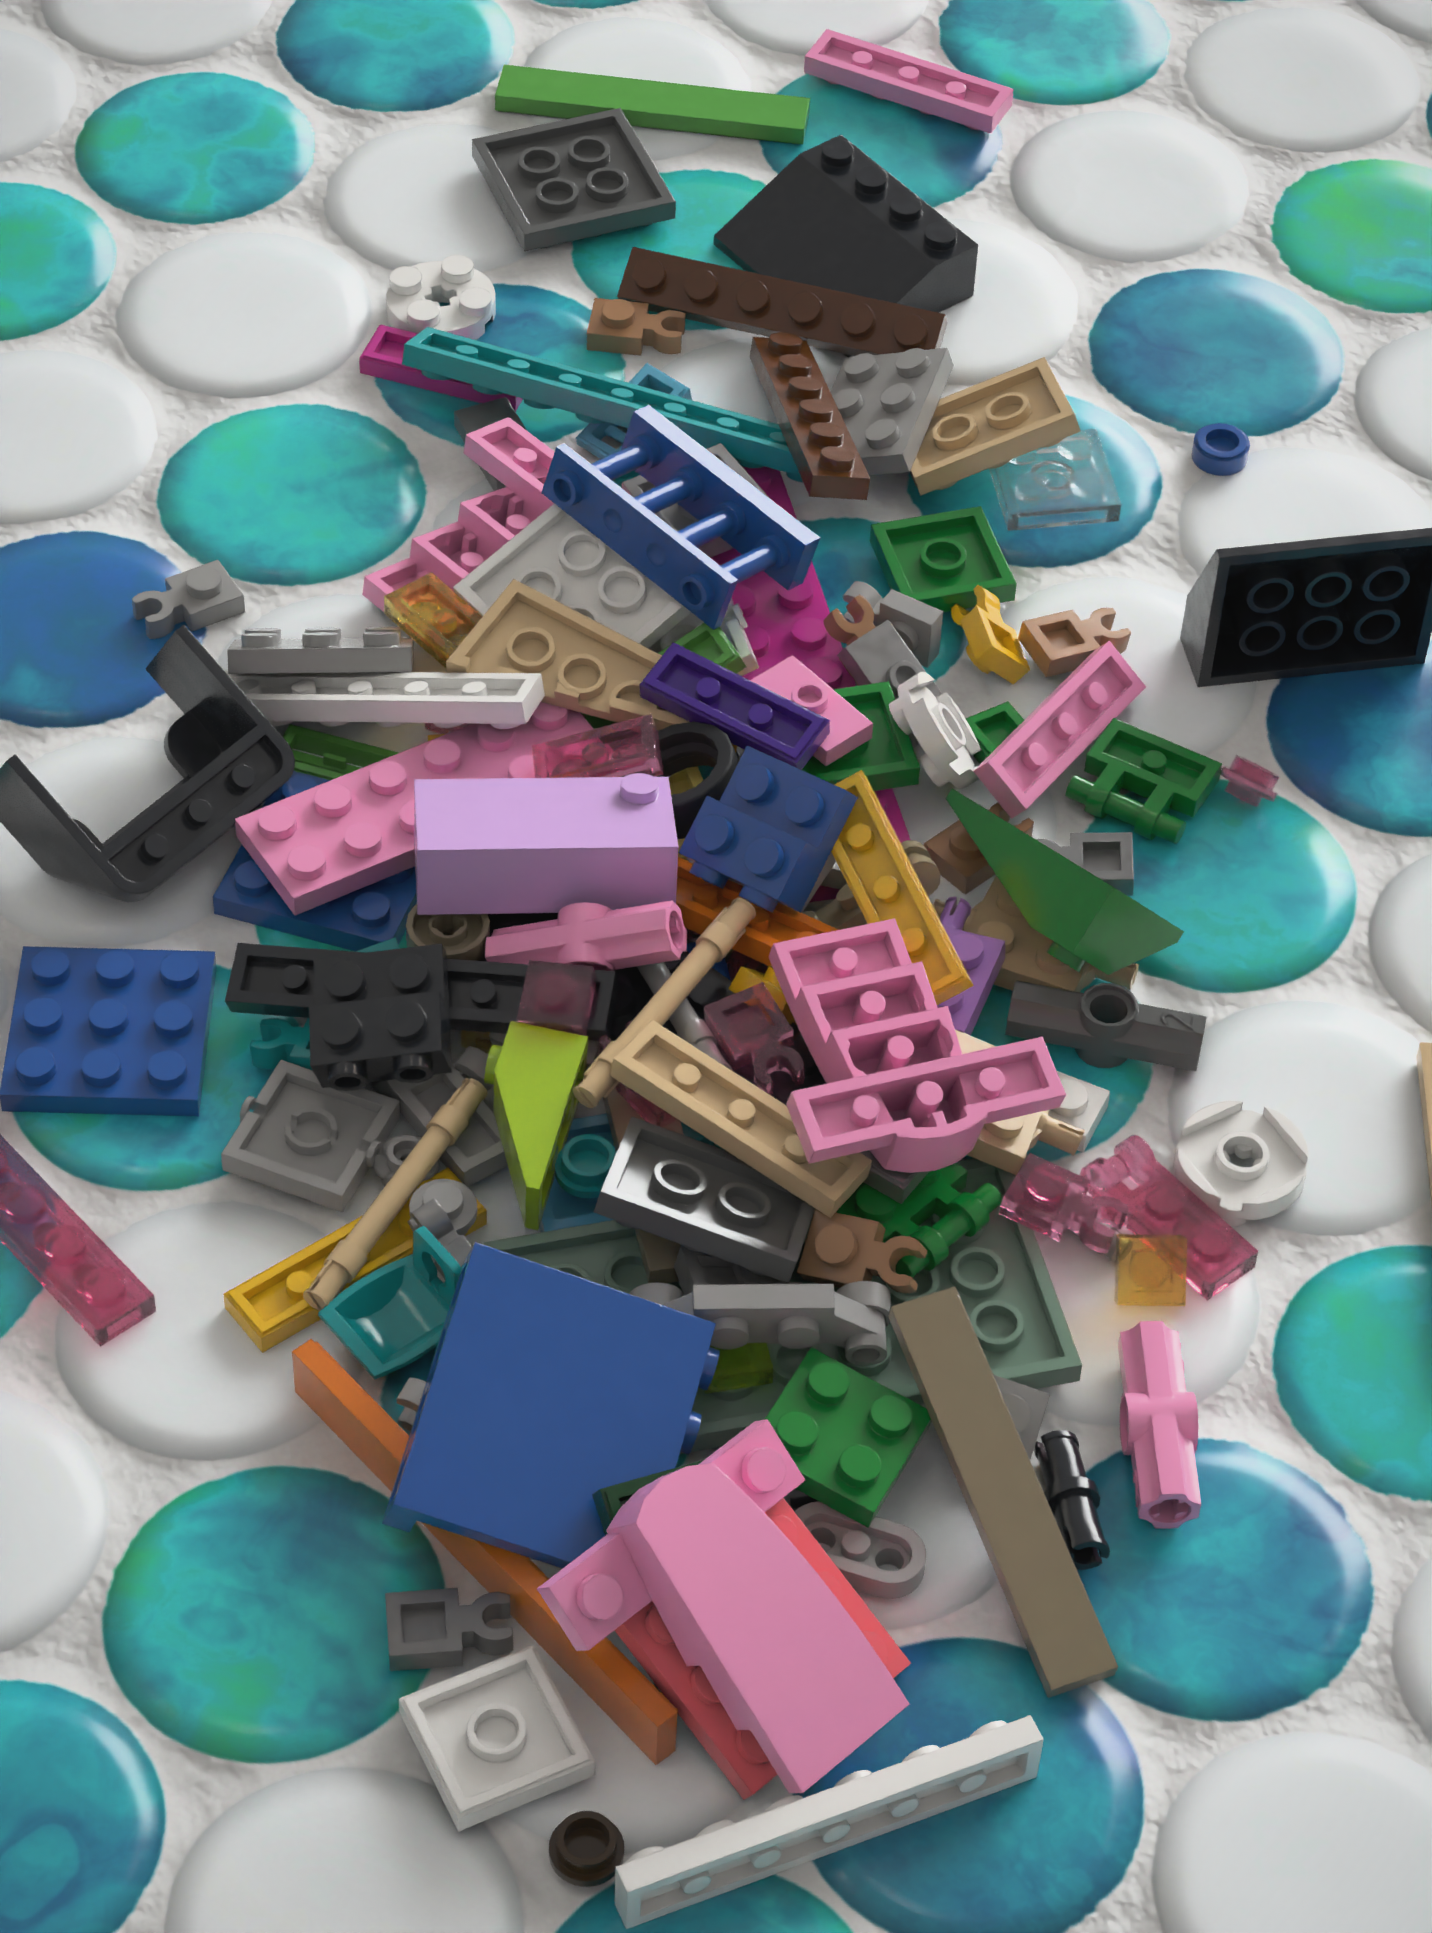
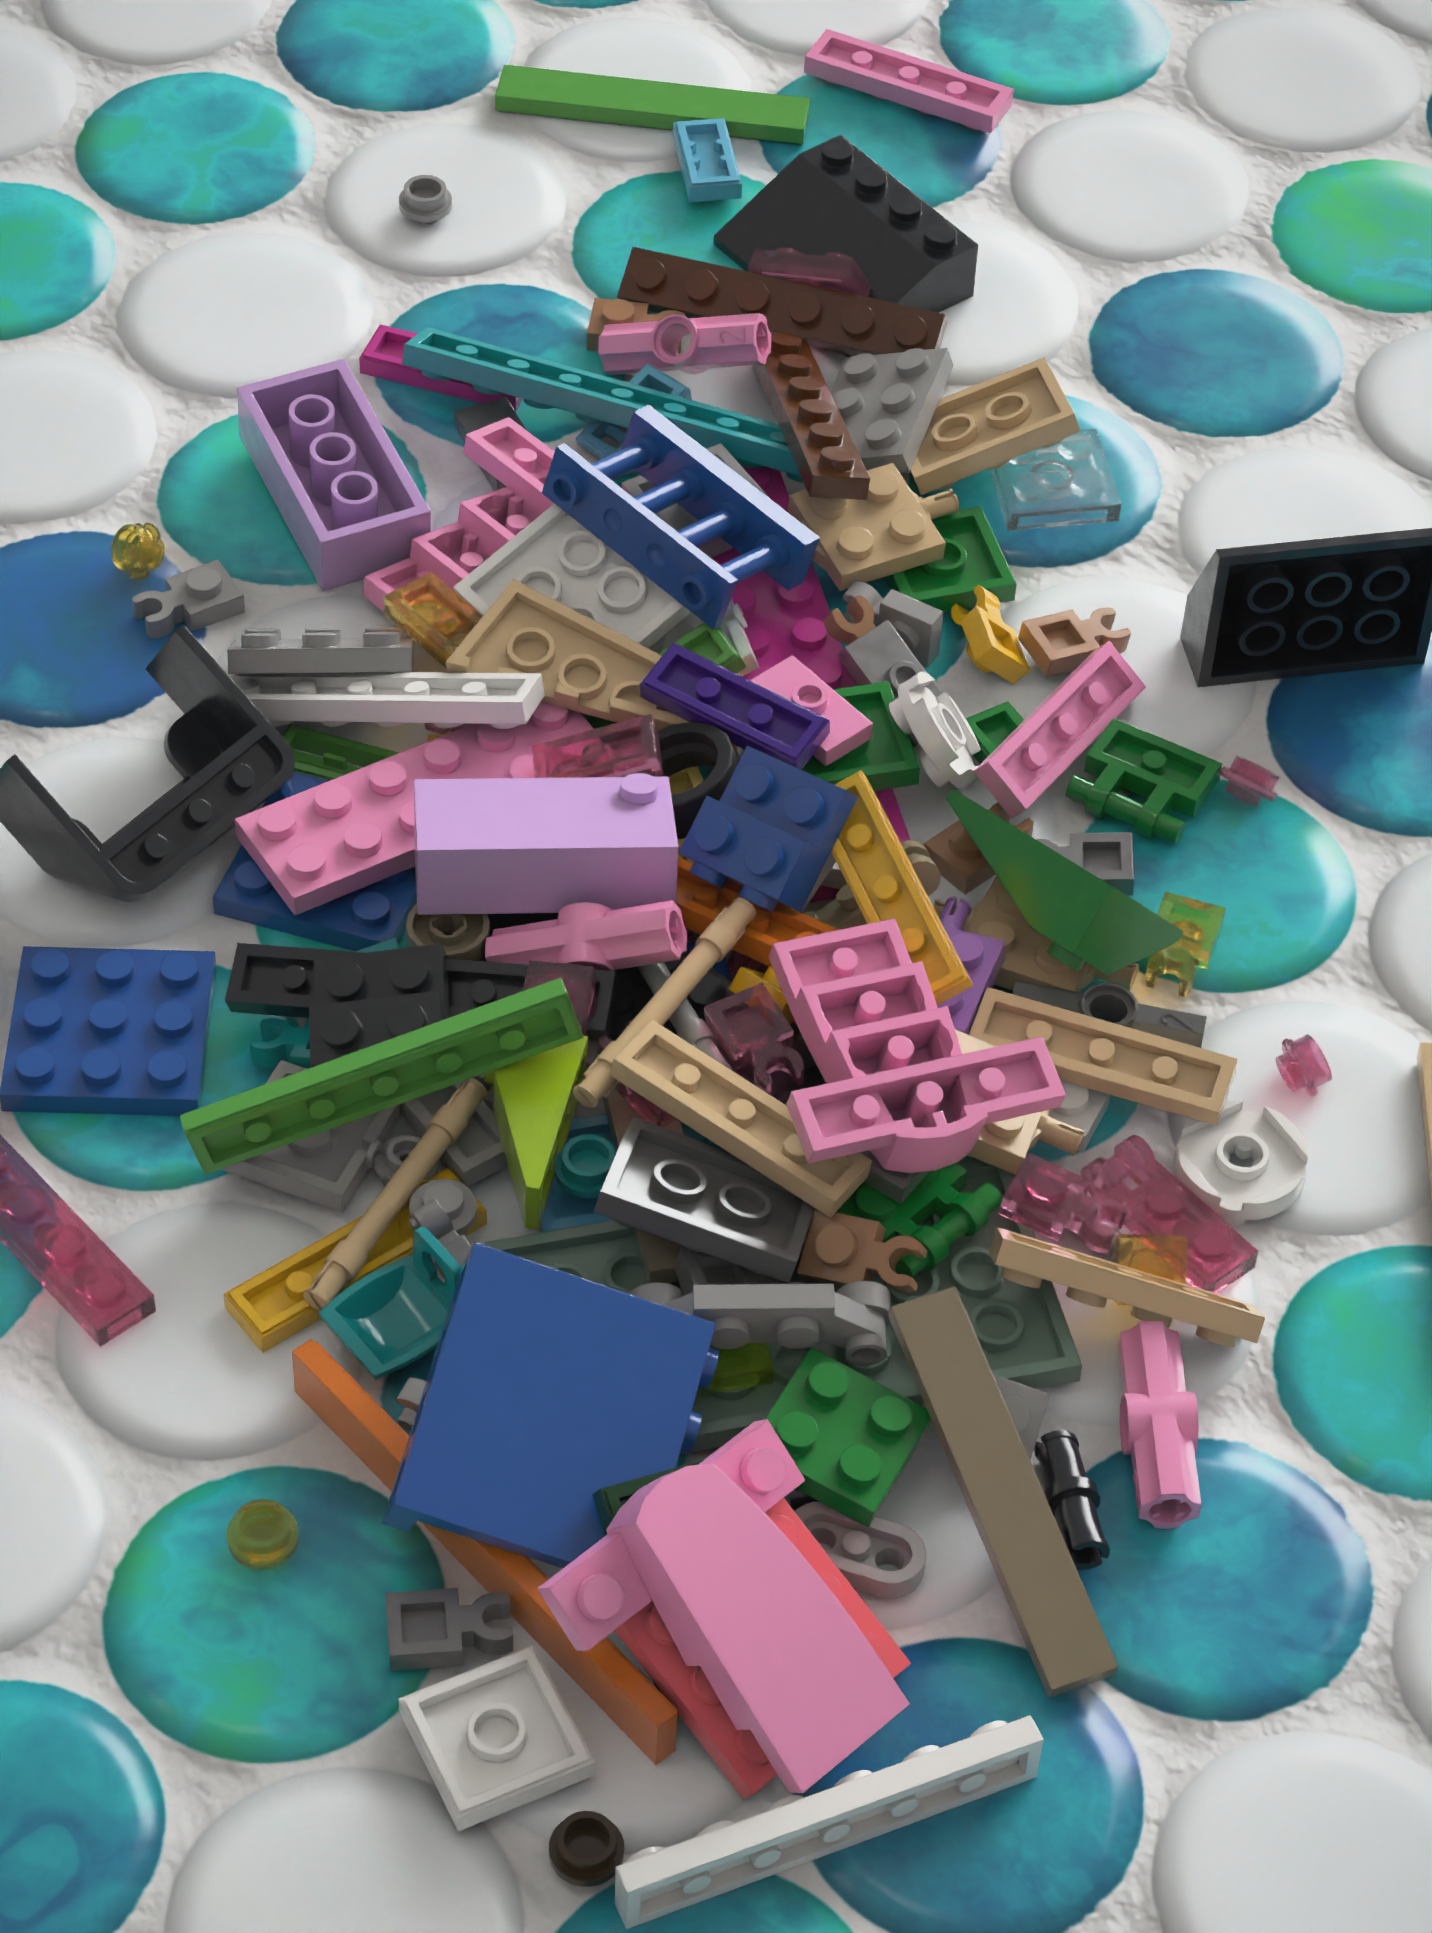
(138, 549): none -> clear yellow plate
(262, 1535): none -> clear yellow plate
(332, 472): none -> lavender brick
(381, 1076): none -> bright green tile
(418, 289): white plate -> none
(425, 199): none -> light grey plate
(573, 179): dark grey plate -> none
(707, 160): none -> medium azure plate
(714, 343): none -> bright pink piece
(828, 271): none -> clear pink plate
(876, 534): none -> tan plate
(1112, 1056): none -> tan plate
(1152, 1296): none -> tan plate
(1201, 929): none -> clear yellow plate
(1220, 449): blue tile -> none
(1303, 1065): none -> clear pink plate

